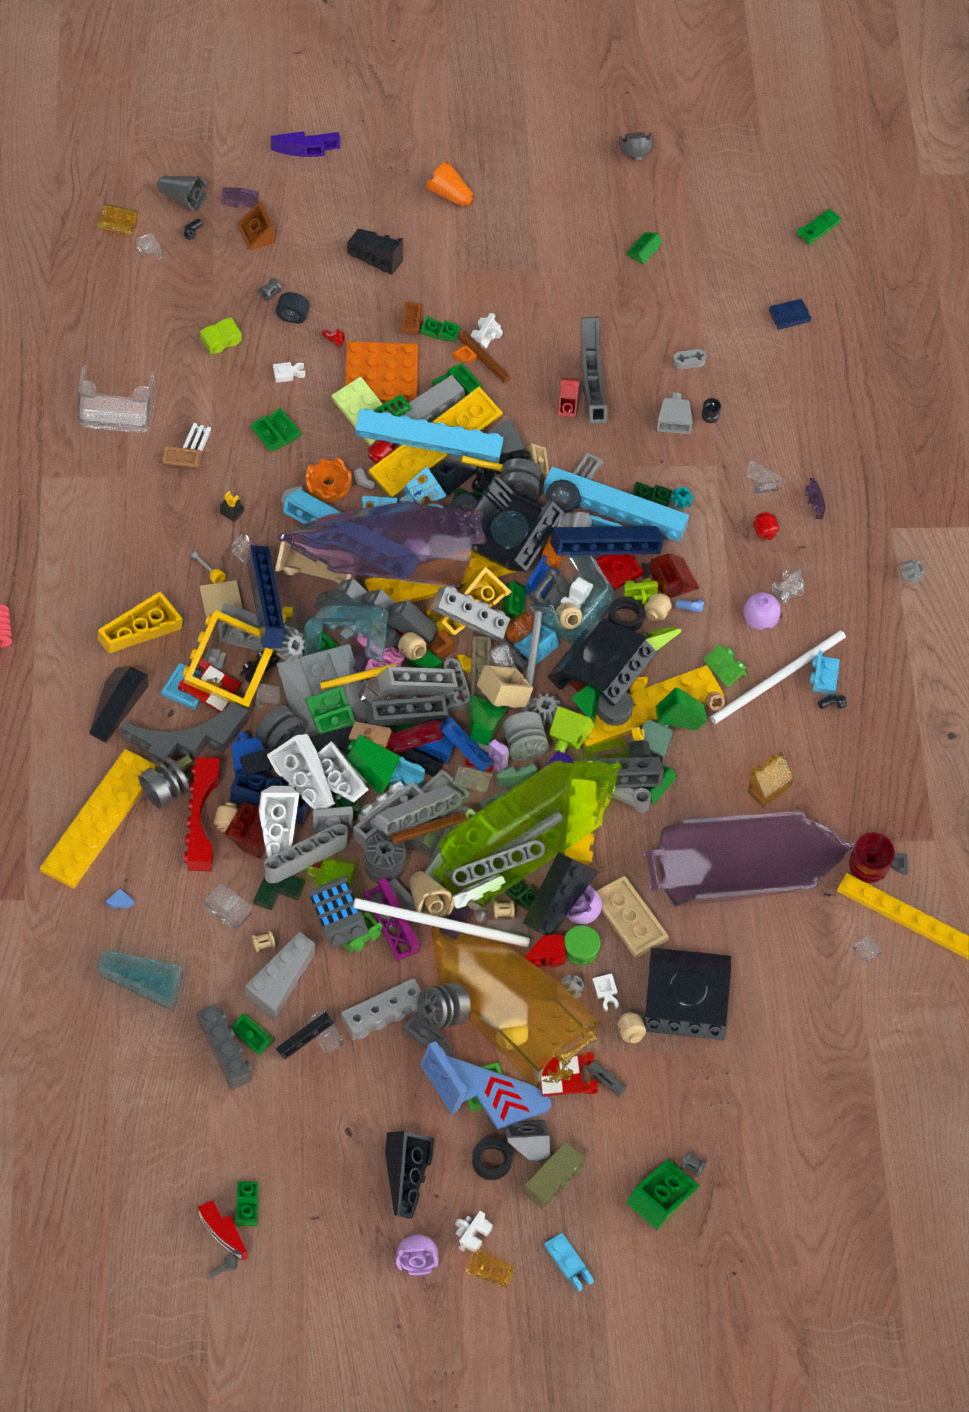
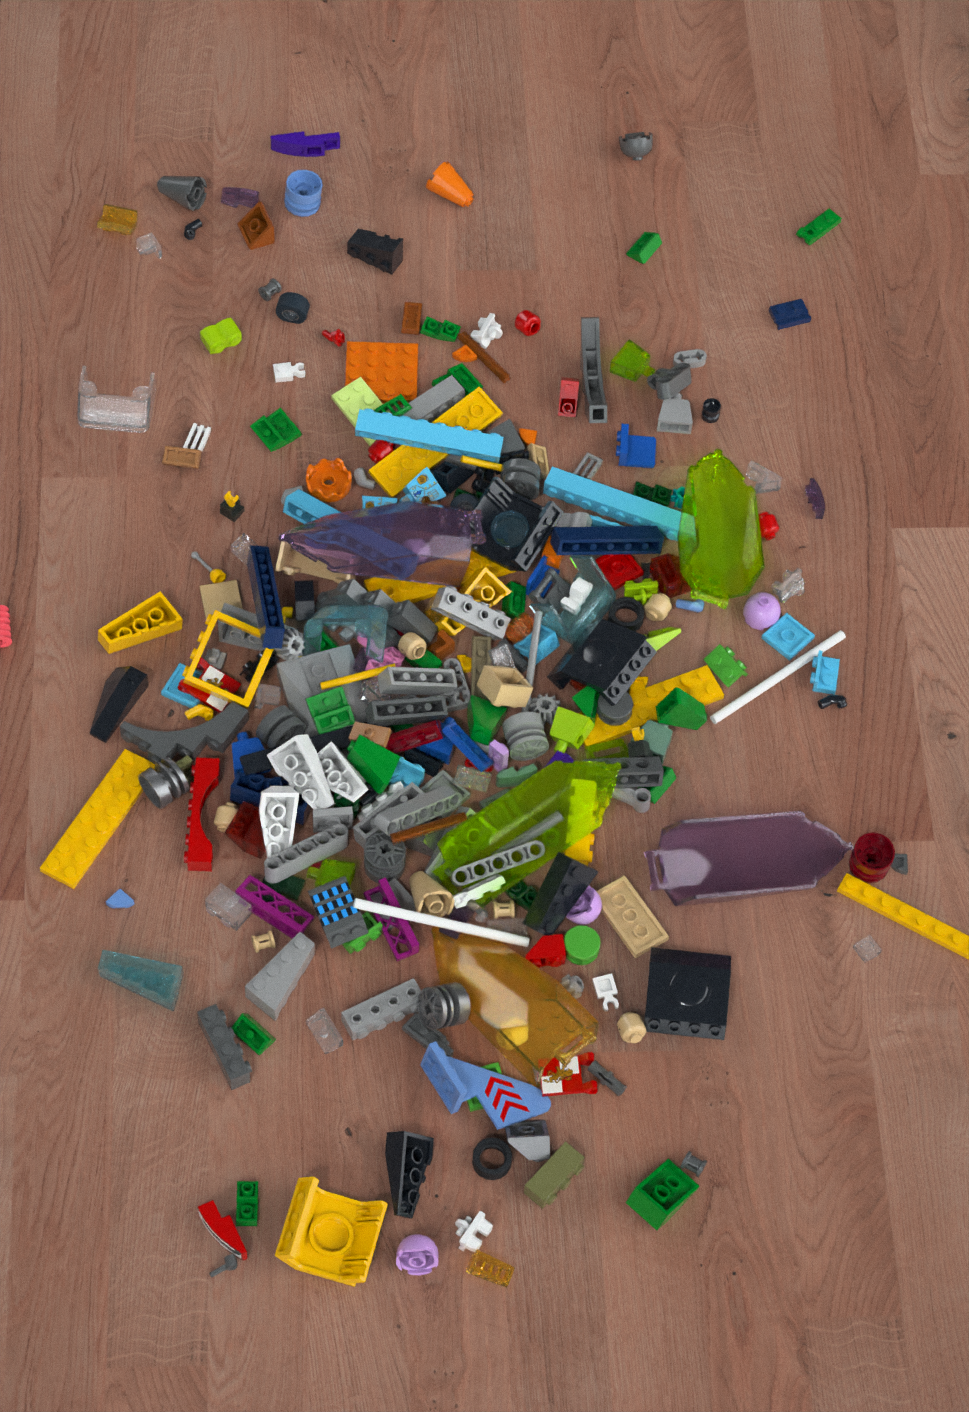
(200, 710): none -> yellow arm
(272, 915): none -> magenta fence
(303, 193): none -> medium blue wheel
(304, 599): none -> black slope
(305, 1035): black tile -> none
(330, 1233): none -> yellow panel
(370, 796): none -> black arm
(527, 323): none -> red head
(527, 436): none -> orange tile
(568, 494): black wheel -> none
(568, 1260): medium azure hinge -> none
(569, 615): tan head -> none
(631, 362): none -> clear neon green torso
(635, 450): none -> blue bracket
(670, 381): none -> dark grey piece
(709, 700): medium nougat bush -> none
(719, 532): none -> clear neon green windscreen
(770, 780): clear yellow slope -> none
(788, 636): none -> medium azure tile
(913, 570): light grey gear -> none

